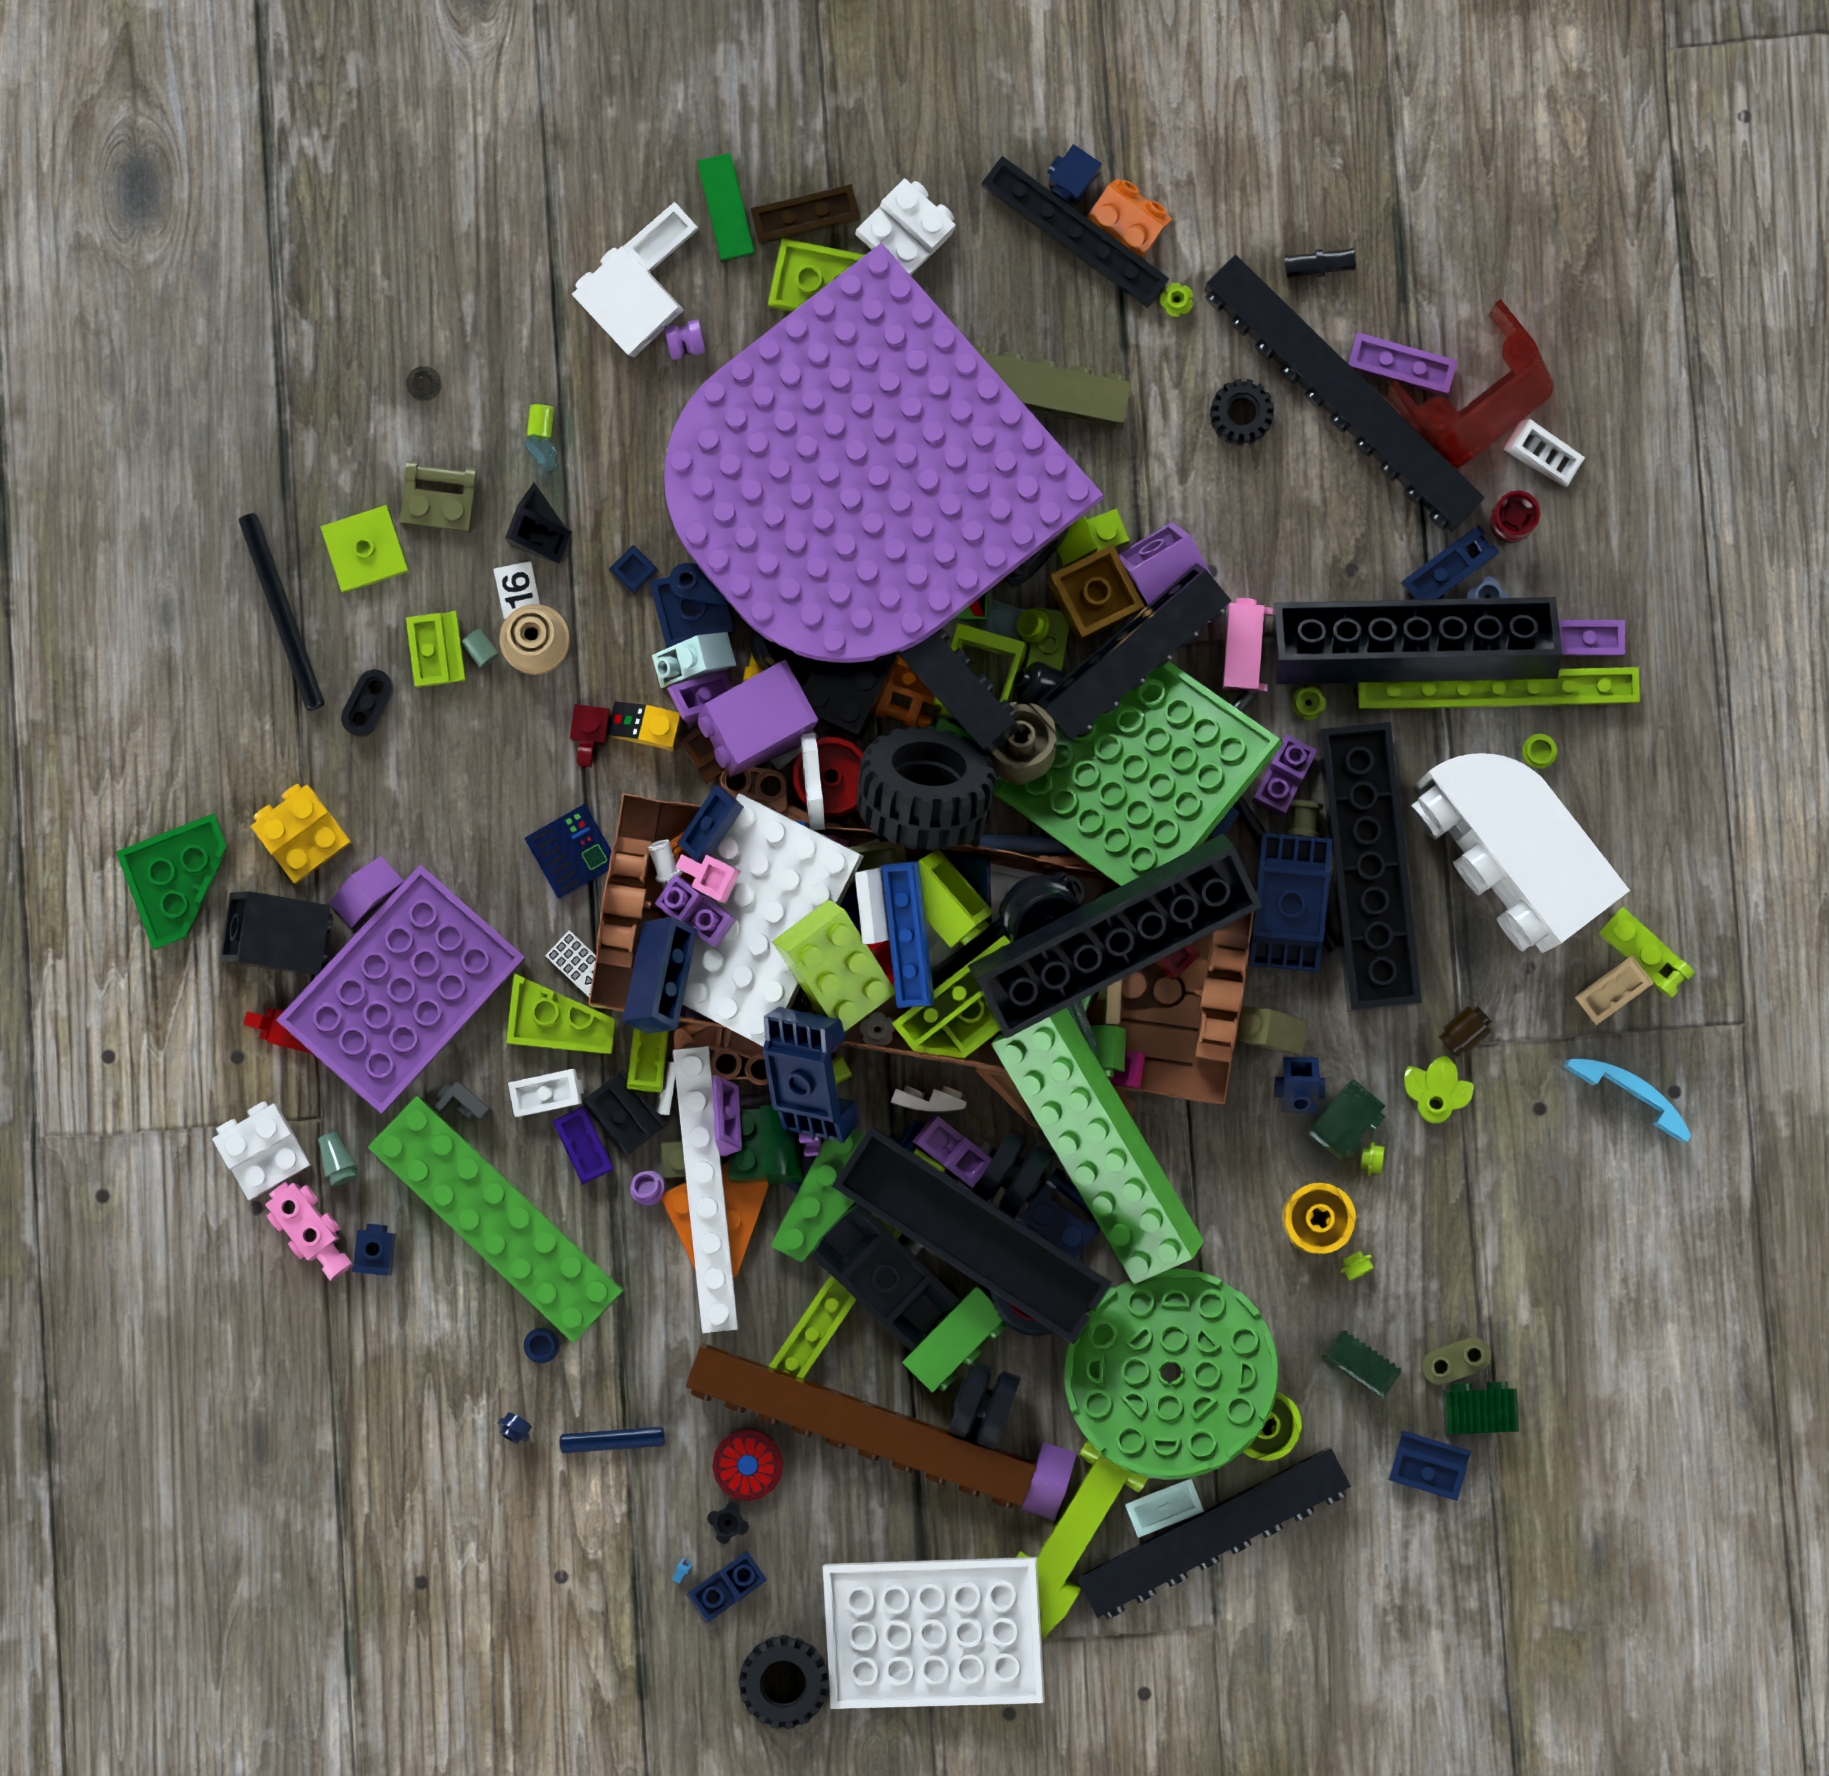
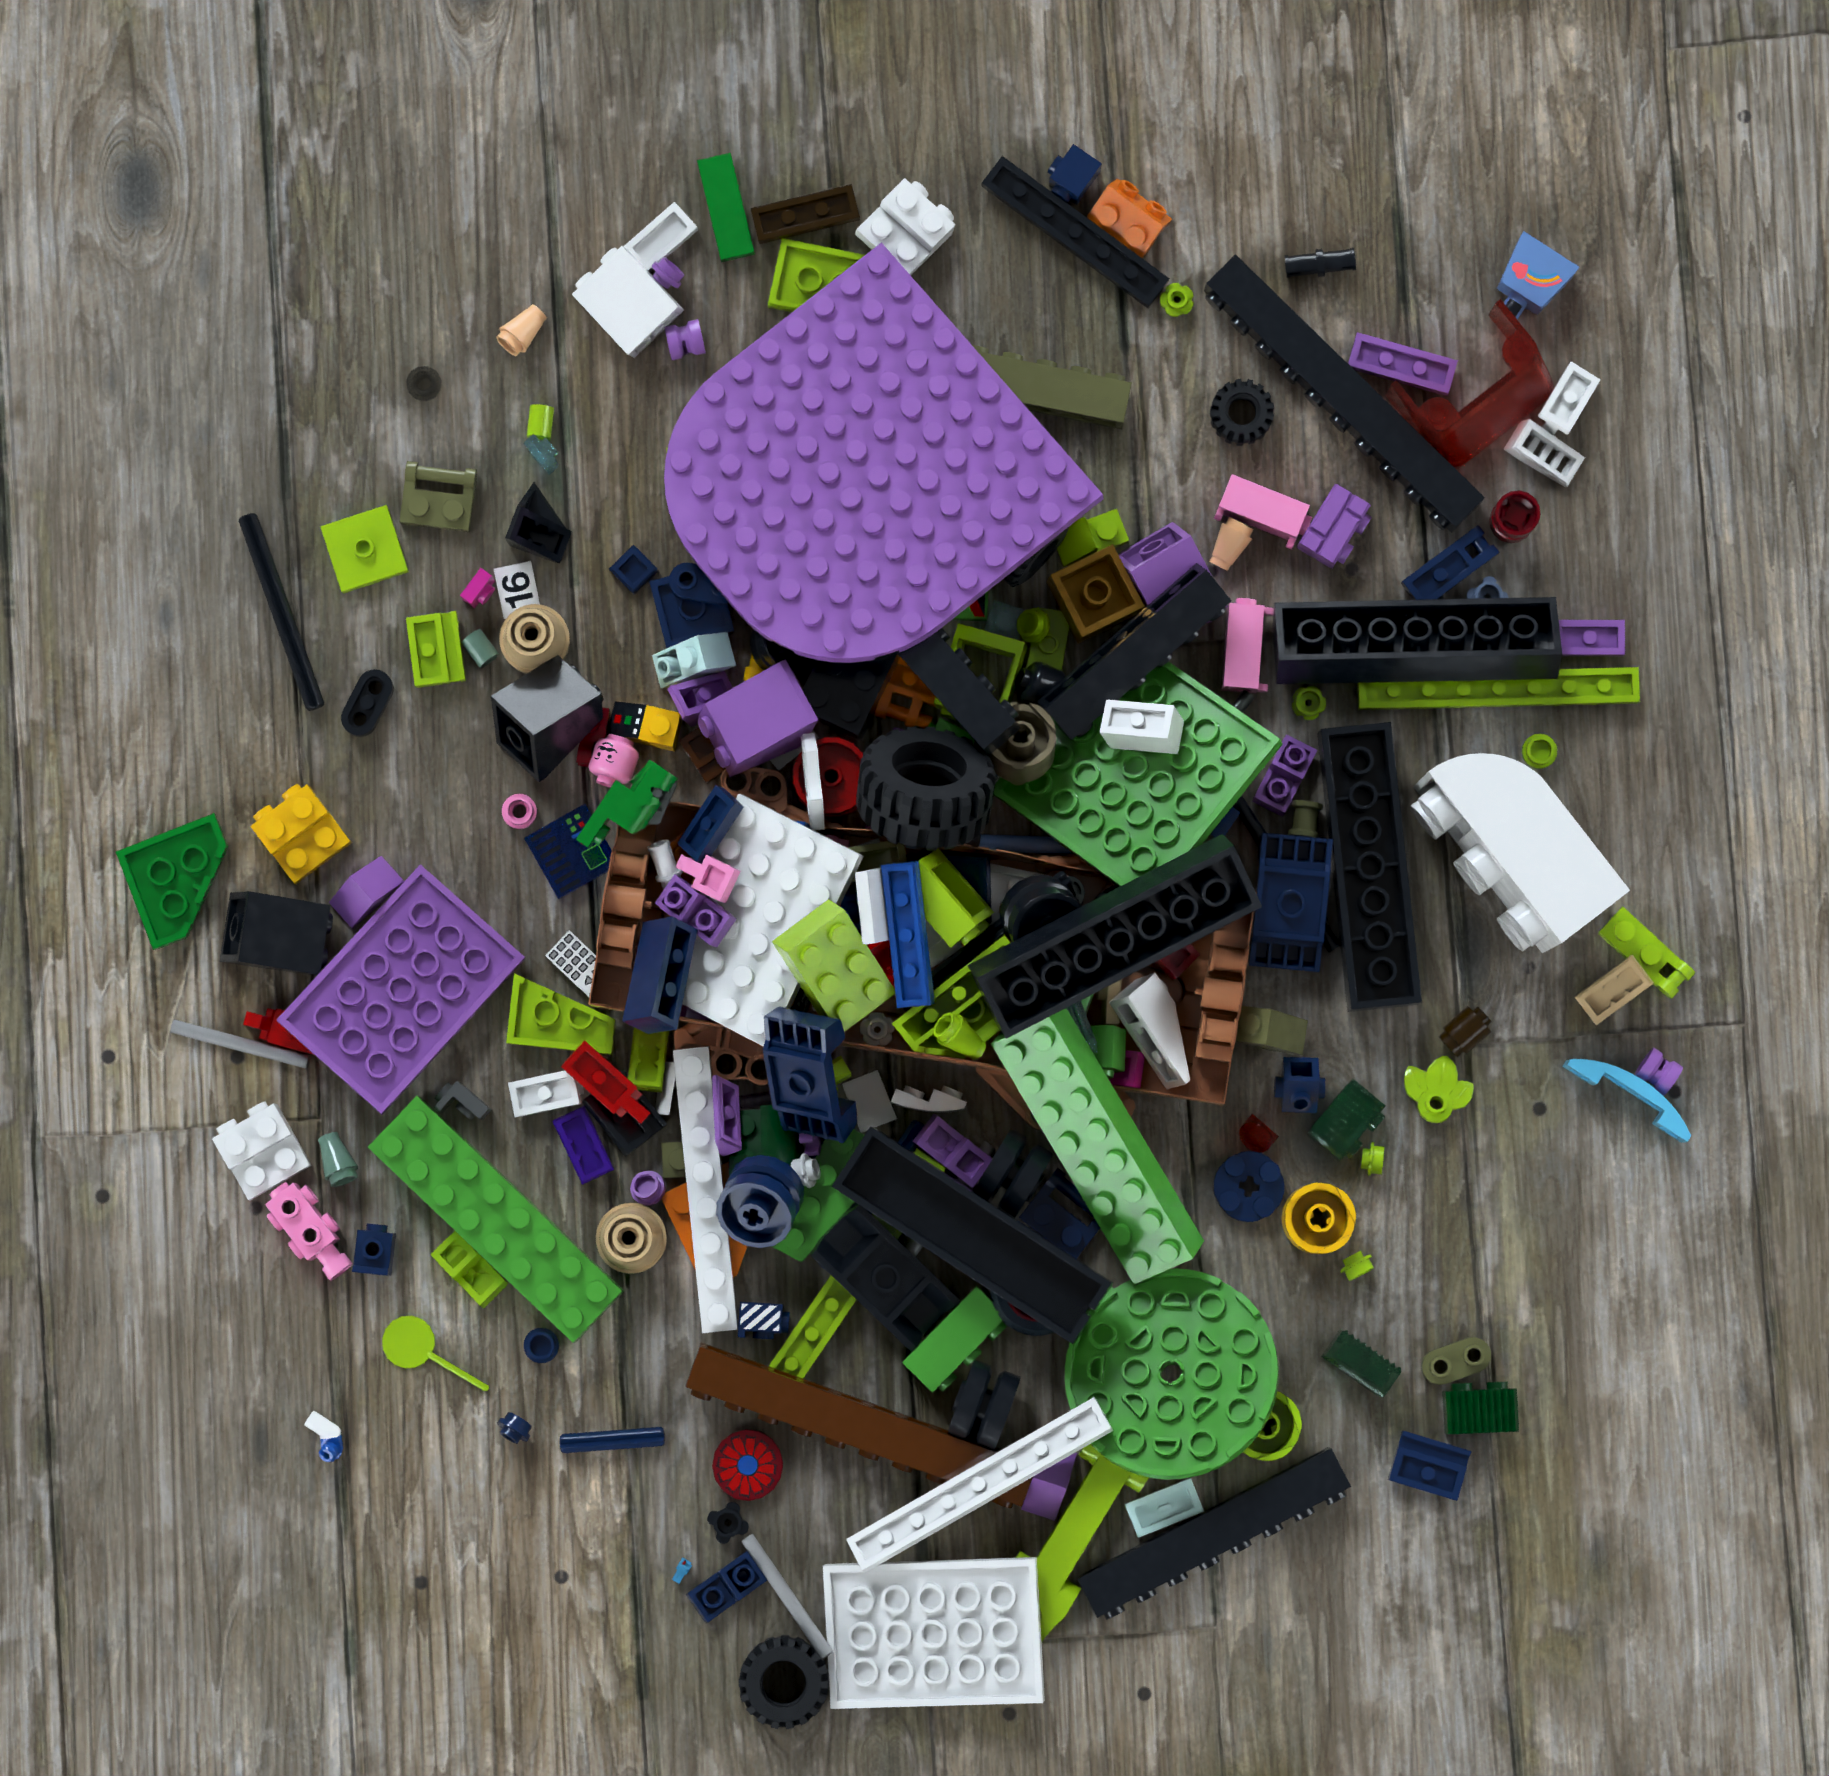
(240, 1044): none -> light grey bar
(330, 1436): none -> arm
(411, 1343): none -> lime piece
(469, 1269): none -> lime slope
(478, 589): none -> dark pink plate
(519, 800): none -> bright pink plate
(521, 330): none -> light nougat cone
(545, 715): none -> black slope
(605, 1082): none -> red hinge
(613, 760): none -> bright pink head
(633, 806): none -> green plate
(649, 1242): none -> tan piece
(667, 273): none -> medium lavender plate
(760, 1201): none -> dark blue wheel
(762, 1319): none -> dark blue brick
(787, 1596): none -> light grey bar
(807, 1169): none -> white plate
(871, 1100): none -> white sticker
(958, 1035): none -> lime cone
(979, 1484): none -> white plate
(1142, 726): none -> white panel
(1154, 1025): none -> white slope
(1230, 543): none -> light nougat cone
(1232, 1198): none -> dark blue plate
(1257, 1135): none -> clear red plate
(1264, 509): none -> bright pink brick
(1334, 526): none -> medium lavender brick
(1534, 276): none -> medium blue torso
(1568, 399): none -> white plate
(1658, 1071): none -> medium lavender wheel

